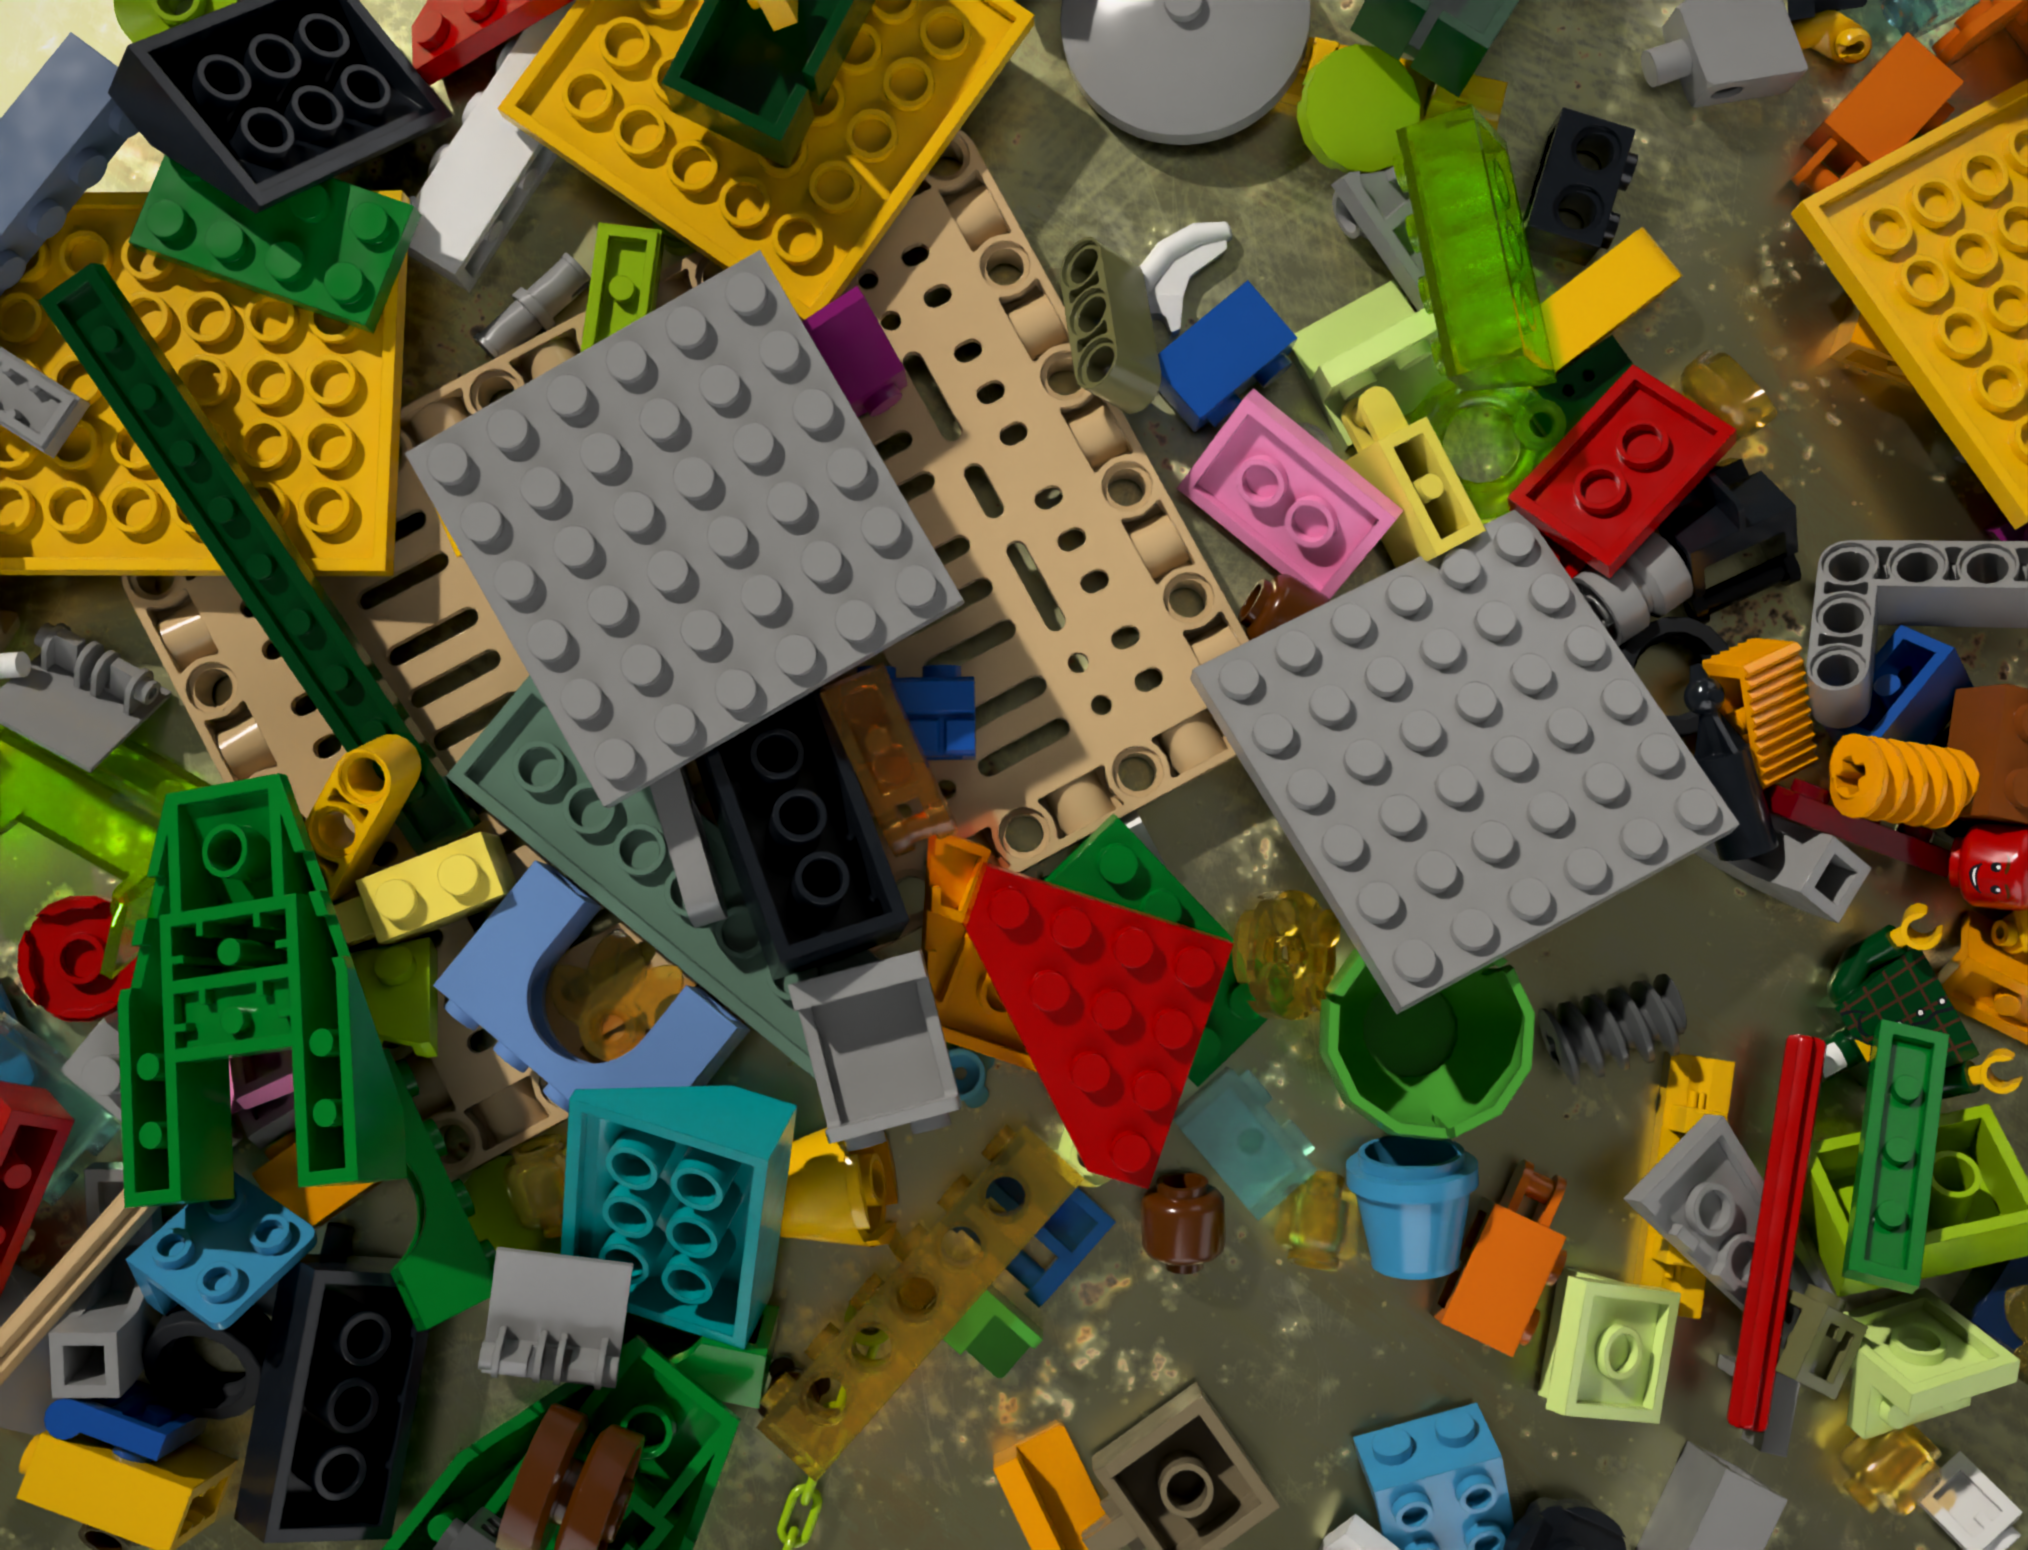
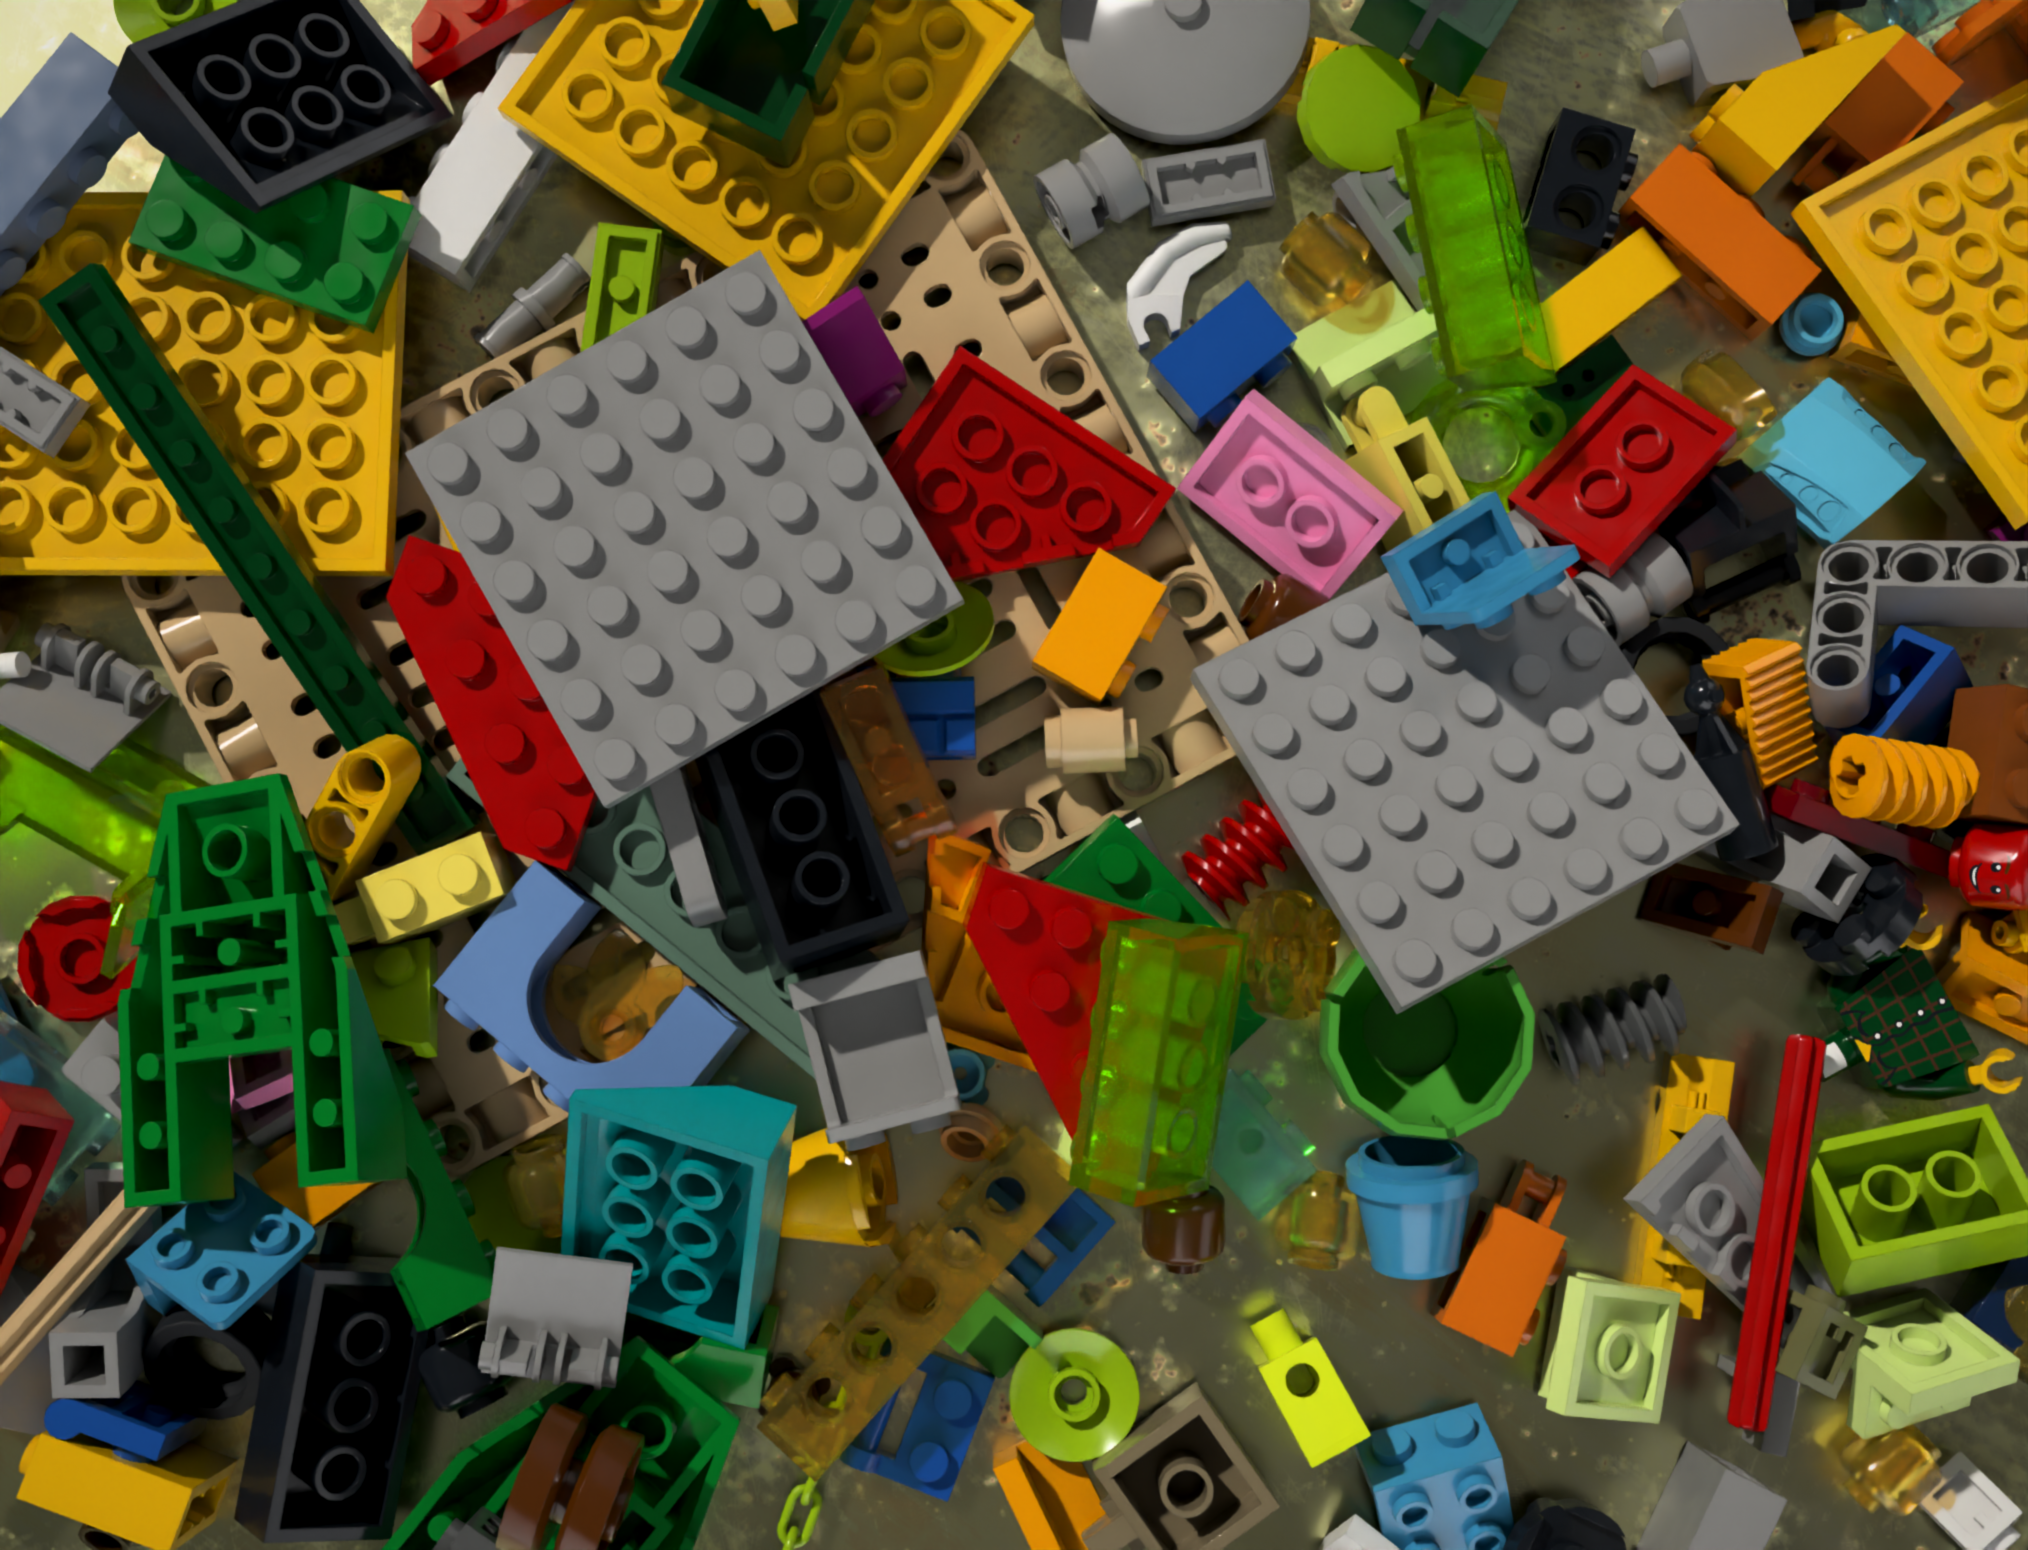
(452, 1369): none -> black head
(491, 707): none -> red plate
(935, 1432): none -> blue plate
(945, 642): none -> lime dish
(970, 1132): none -> tan plate
(1013, 479): none -> red plate
(1082, 1427): none -> lime dish
(1090, 739): none -> tan brick
(1092, 190): none -> light grey wheel
(1100, 628): none -> light orange brick
(1110, 326): olive beam -> none
(1157, 1060): none -> clear neon green slope
(1208, 182): none -> light grey plate
(1239, 857): none -> red piece
(1321, 1418): none -> neon yellow torso
(1326, 259): none -> clear yellow head
(1472, 567): none -> dark azure bracket
(1712, 907): none -> reddish brown slope
(1720, 241): none -> orange brick
(1760, 128): none -> yellow slope
(1812, 324): none -> medium azure plate
(1831, 462): none -> medium azure slope
(1888, 917): none -> black plate
(1896, 1157): green plate -> none

